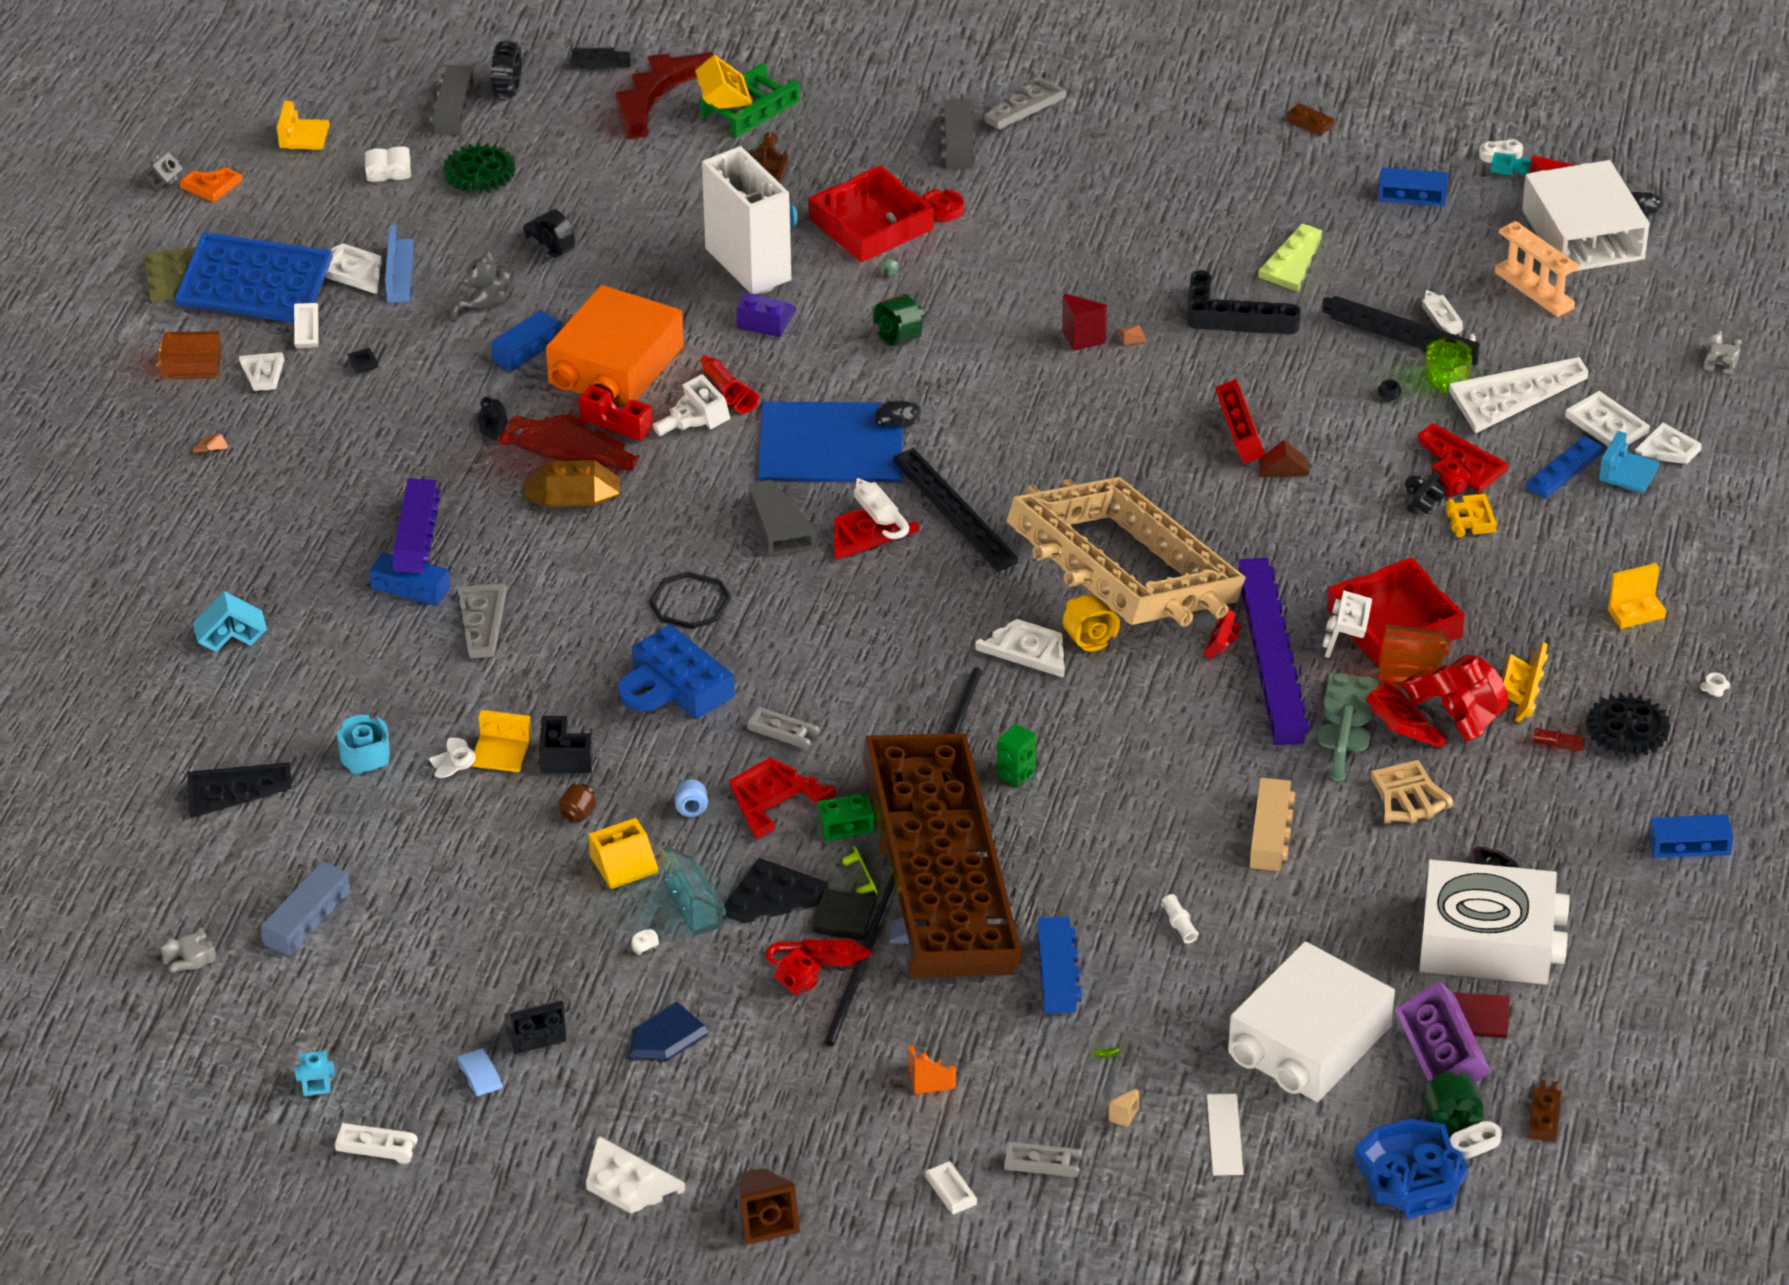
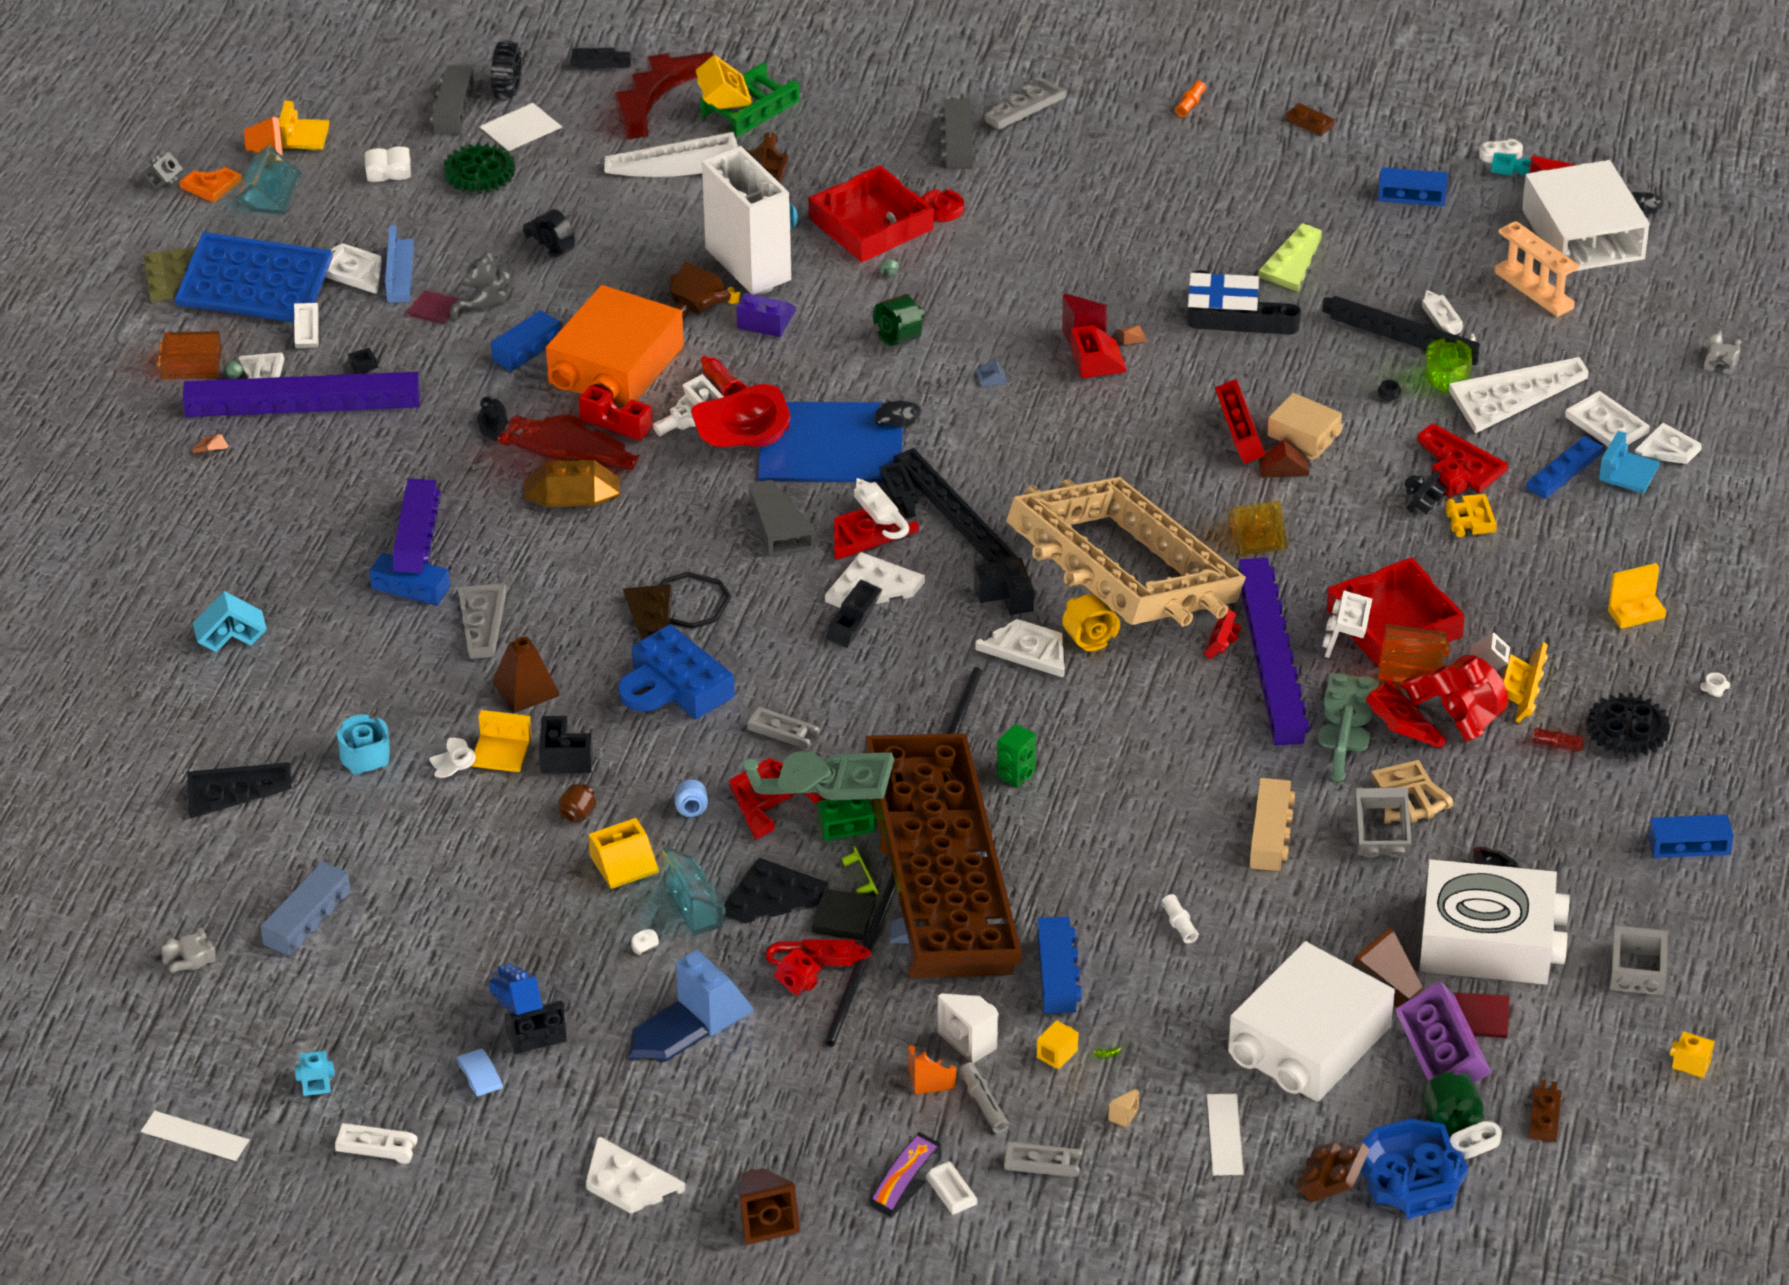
(195, 1135): none -> white sticker
(233, 370): none -> sand green hinge
(263, 134): none -> orange tile
(268, 183): none -> clear light blue slope
(301, 394): none -> dark purple brick
(432, 307): none -> clear pink piece
(515, 989): none -> blue brick
(520, 126): none -> white sticker
(523, 676): none -> reddish brown slope
(650, 607): none -> dark brown wing
(670, 159): none -> white slope
(699, 289): none -> reddish brown torso
(709, 993): none -> medium blue slope
(744, 418): none -> red piece
(833, 779): none -> sand green plate
(853, 613): none -> black slope
(890, 577): none -> white plate
(900, 487): none -> black hinge
(906, 1174): none -> slope
(968, 1024): none -> white slope
(979, 1089): none -> light grey pin
(991, 374): none -> sand blue slope
(1005, 581): none -> black brick
(1057, 1044): none -> yellow brick
(1095, 352): none -> red slope
(1190, 98): none -> orange pin
(1223, 291): none -> white sticker
(1257, 528): none -> clear yellow slope
(1305, 425): none -> tan brick
(1331, 1170): none -> reddish brown plate
(1382, 798): none -> light grey window
(1389, 964): none -> slope
(1492, 650): none -> white brick
(1642, 942): none -> light grey window
(1692, 1054): none -> yellow brick

